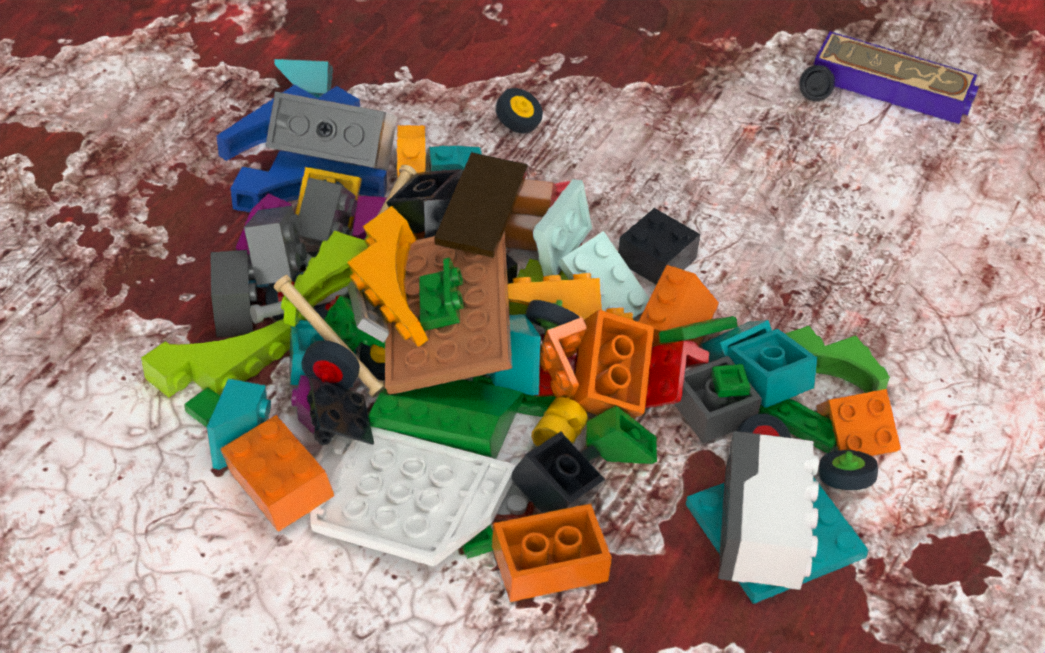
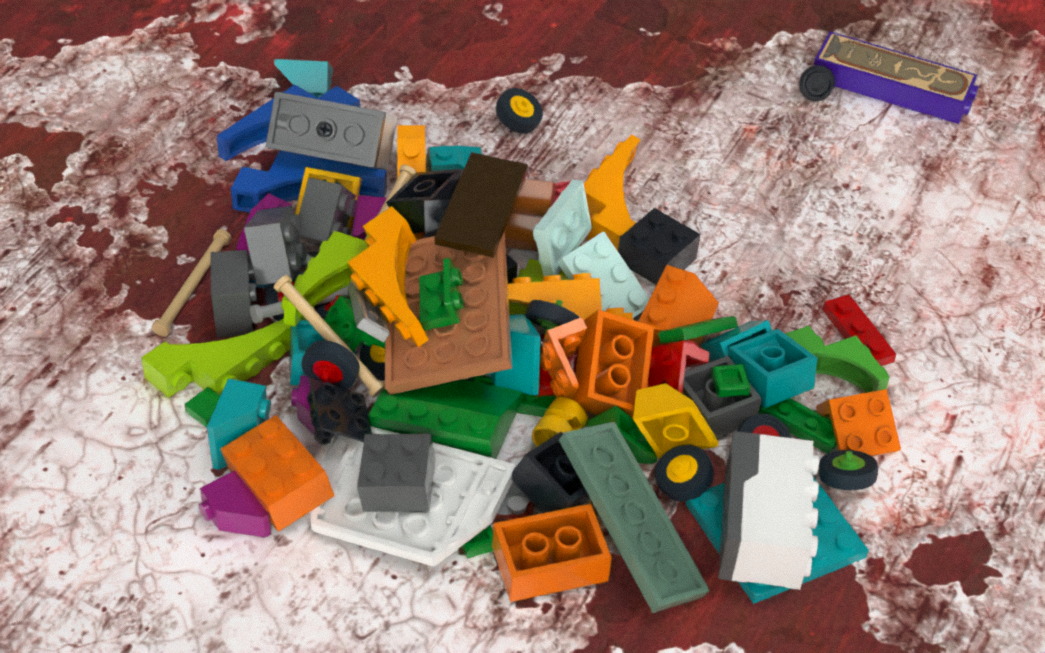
(162, 325): none -> tan bar
(233, 507): none -> magenta slope
(396, 473): none -> dark grey brick
(606, 193): none -> light orange arch
(634, 516): none -> sand green plate
(670, 420): none -> yellow slope
(684, 473): none -> black wheel
(852, 321): none -> red plate

